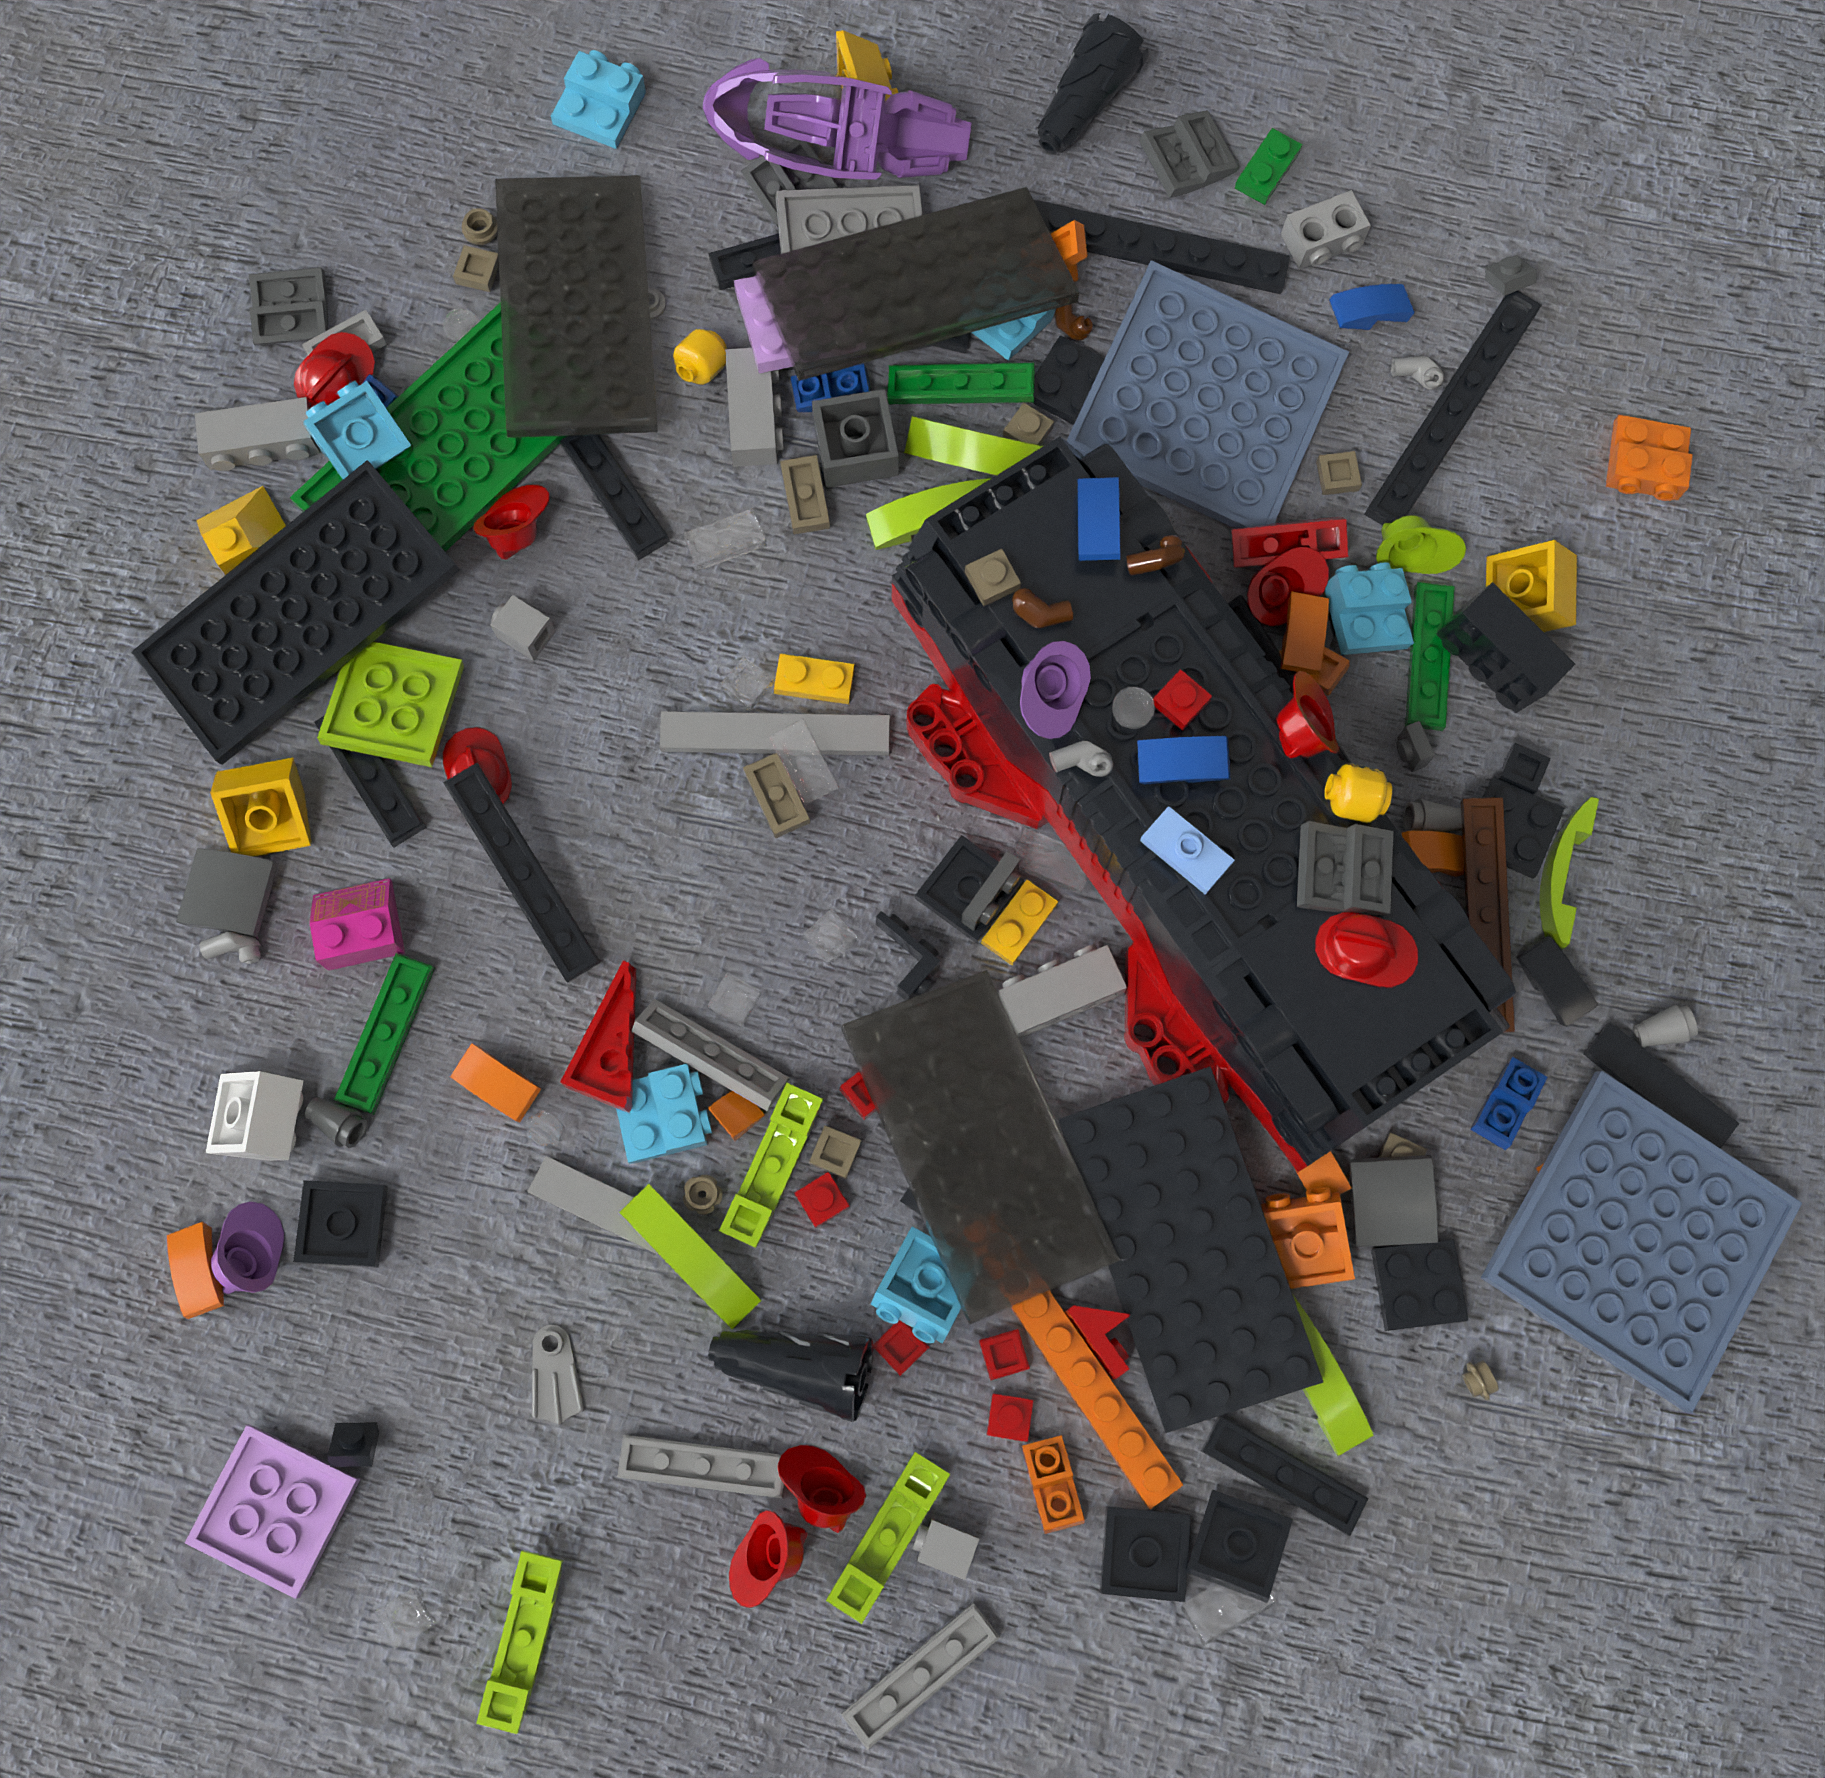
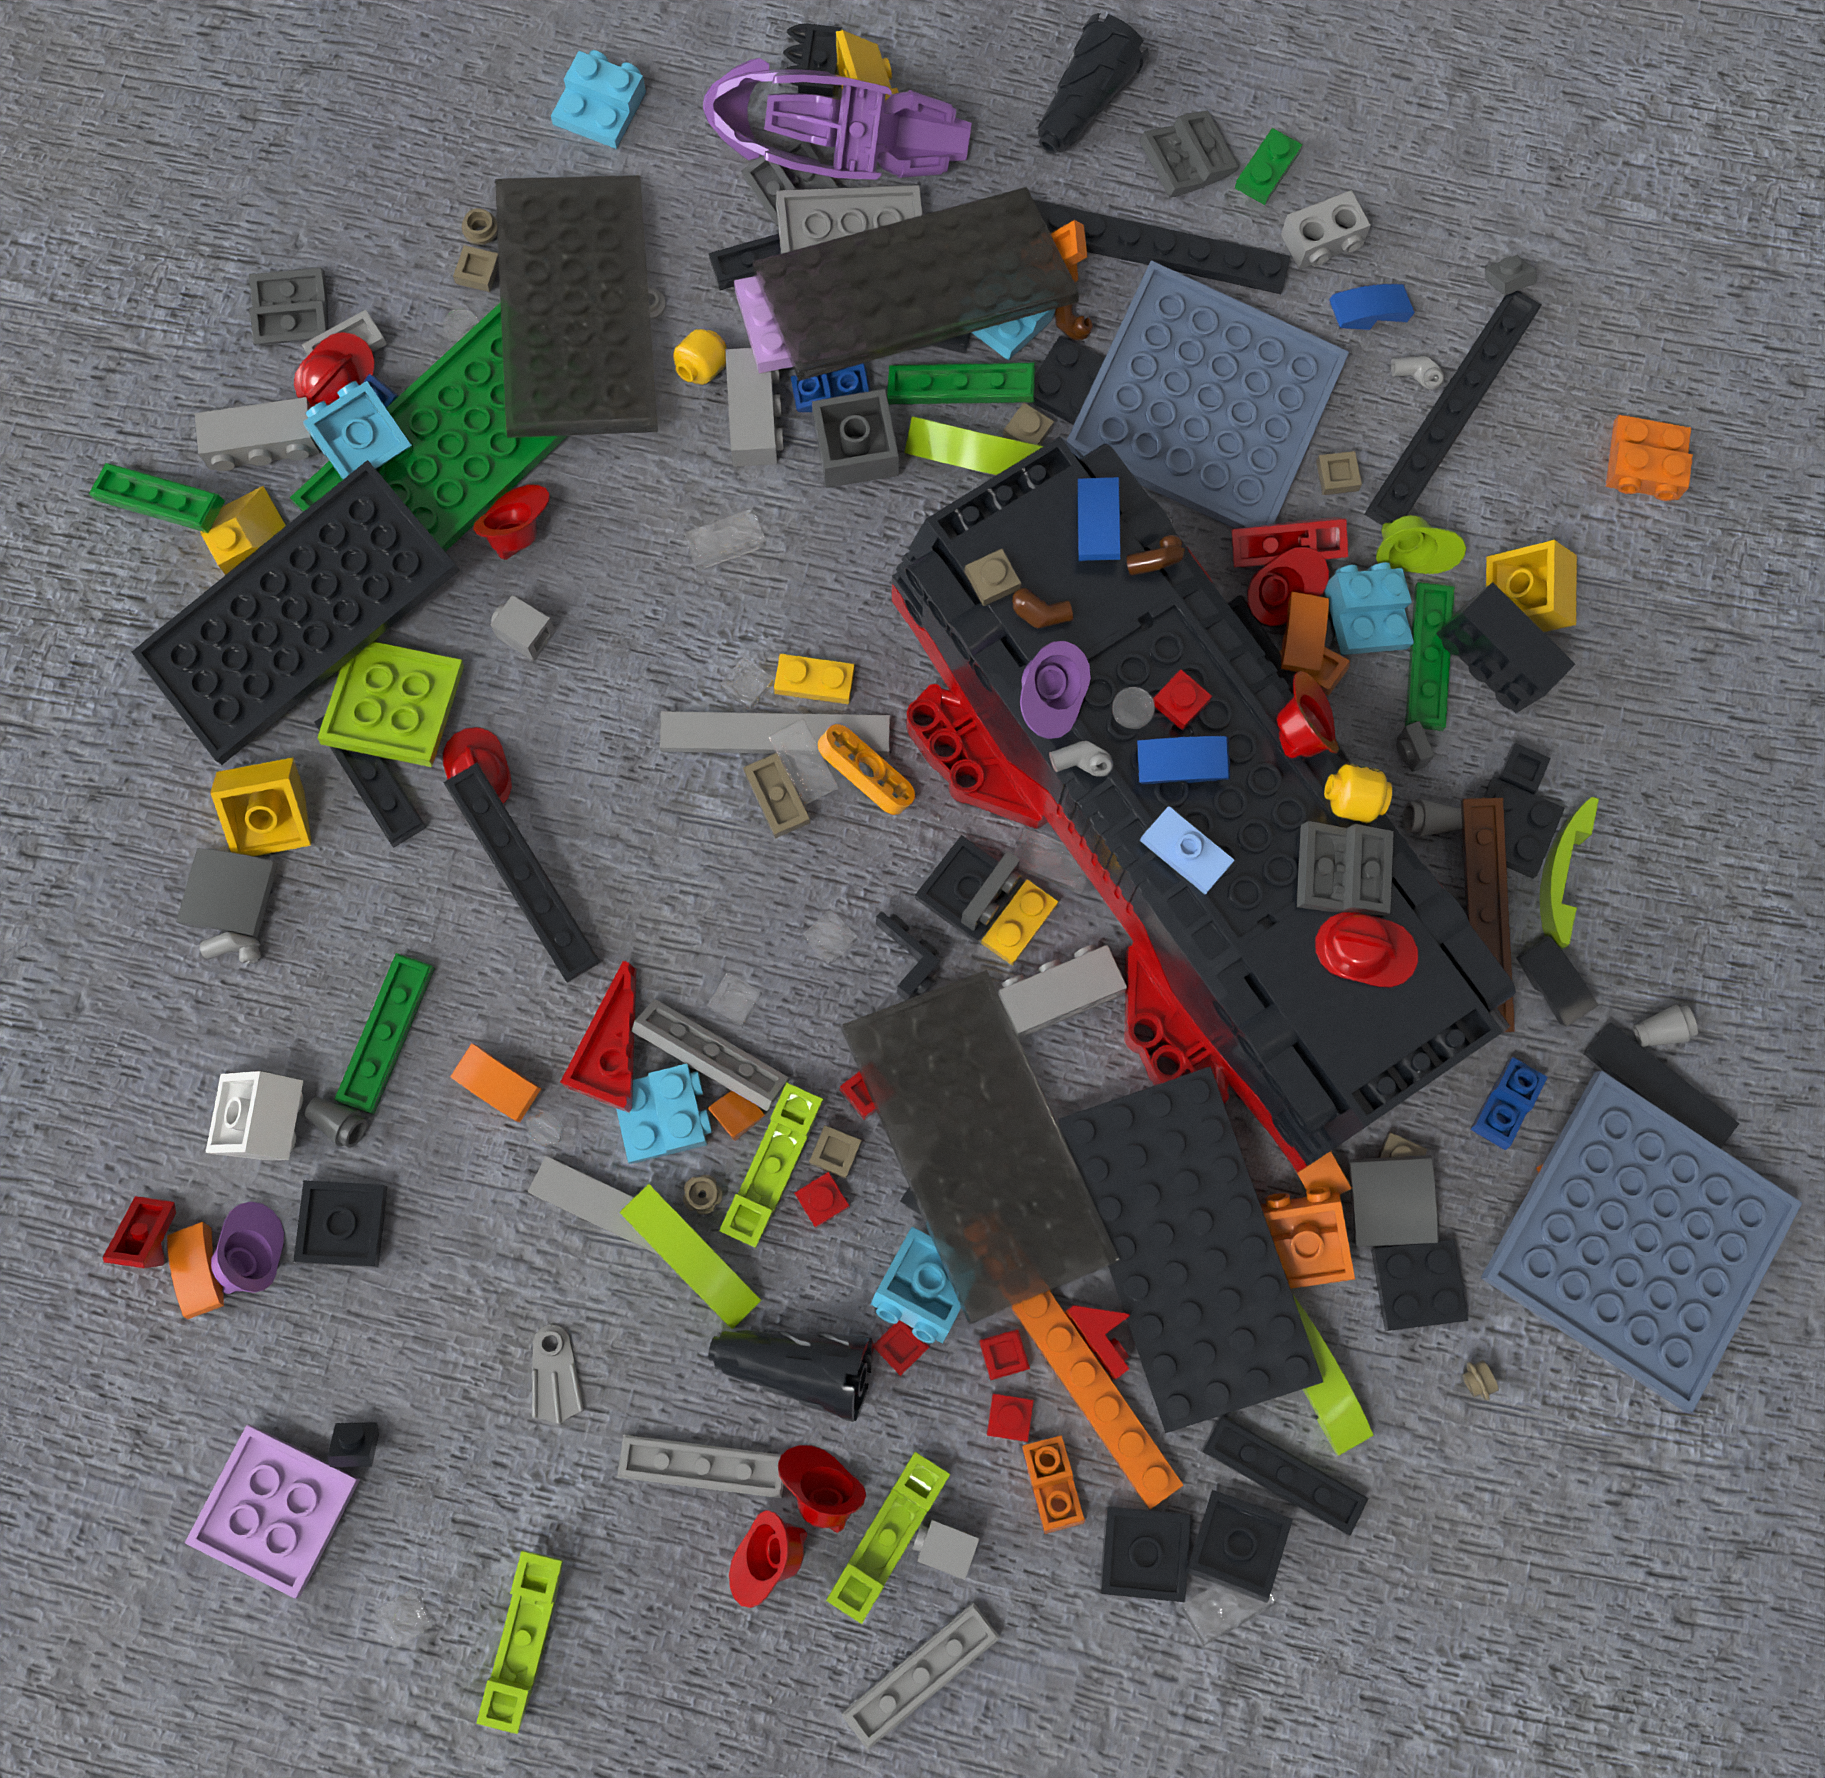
(141, 1234): none -> red slope
(157, 497): none -> green tile
(355, 925): dark pink slope -> none
(615, 493): black tile -> none
(805, 494): dark tan plate -> none
(815, 52): none -> black plate
(883, 771): none -> light orange beam
(900, 519): lime slope -> none
(1437, 850): orange slope -> none

